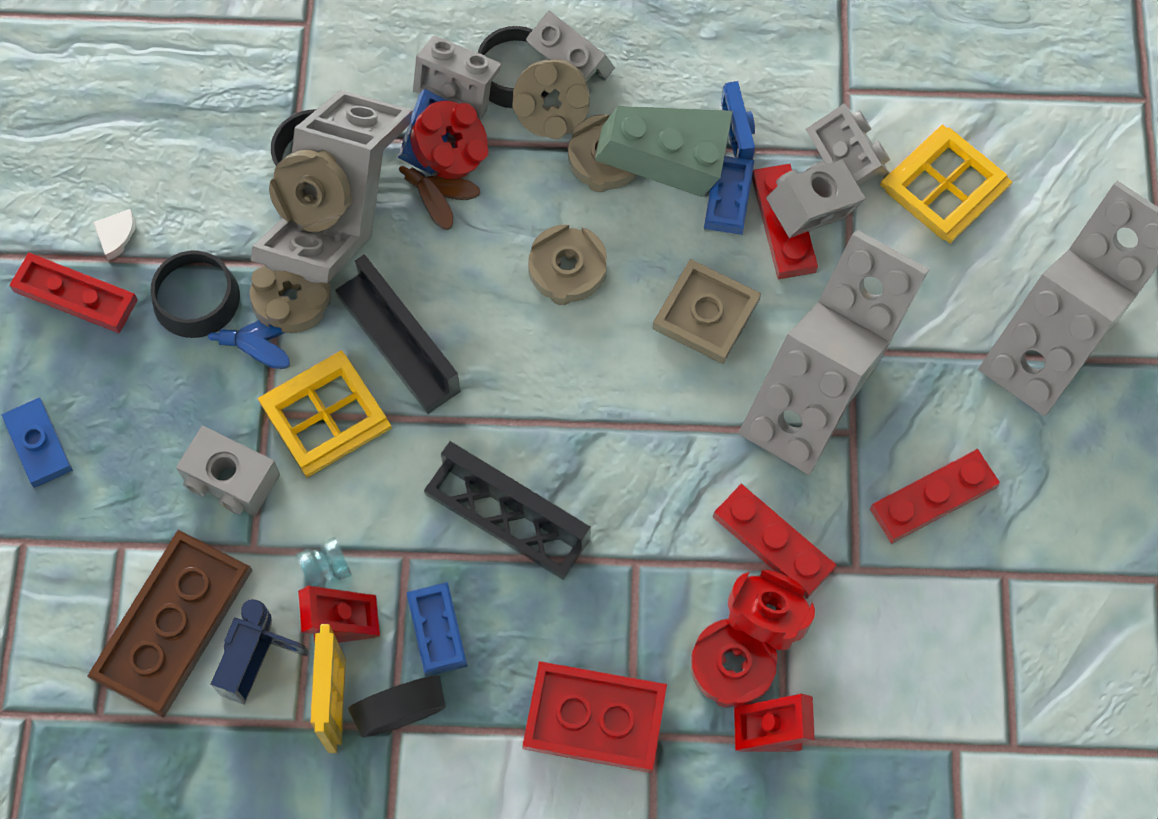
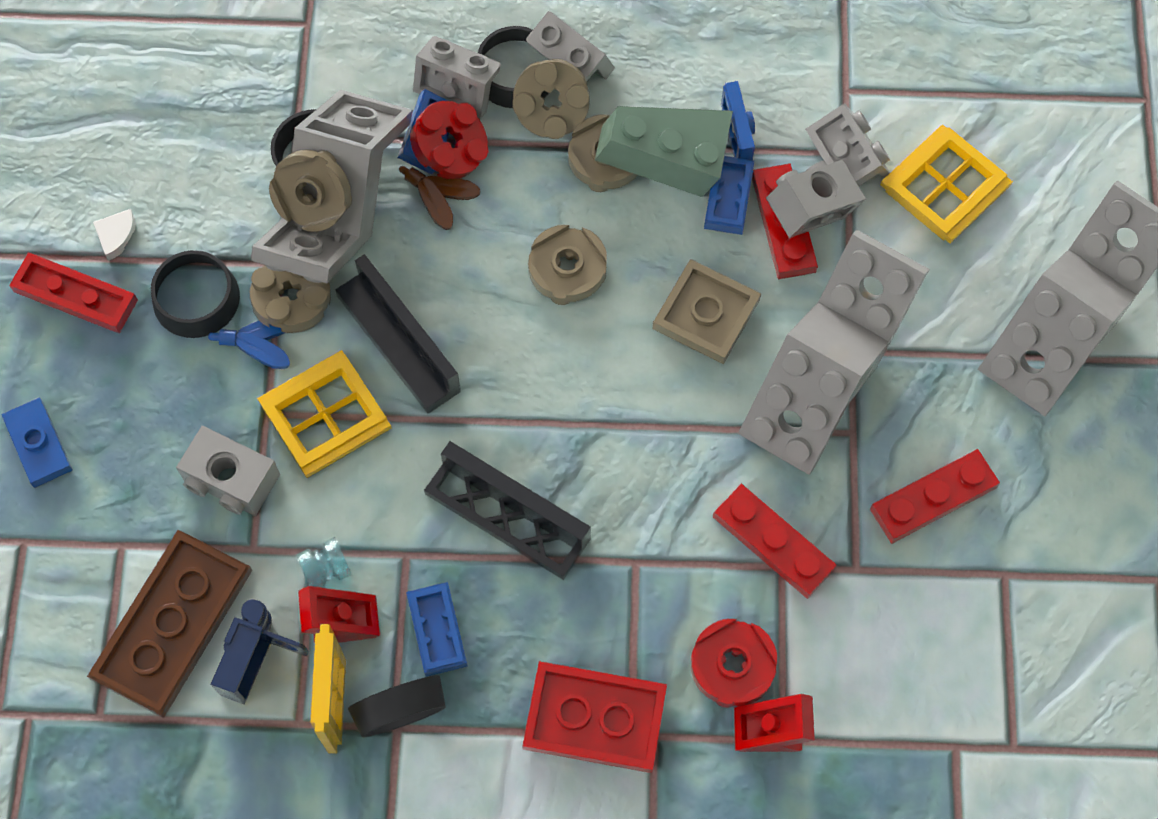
(779, 626): red plate -> none

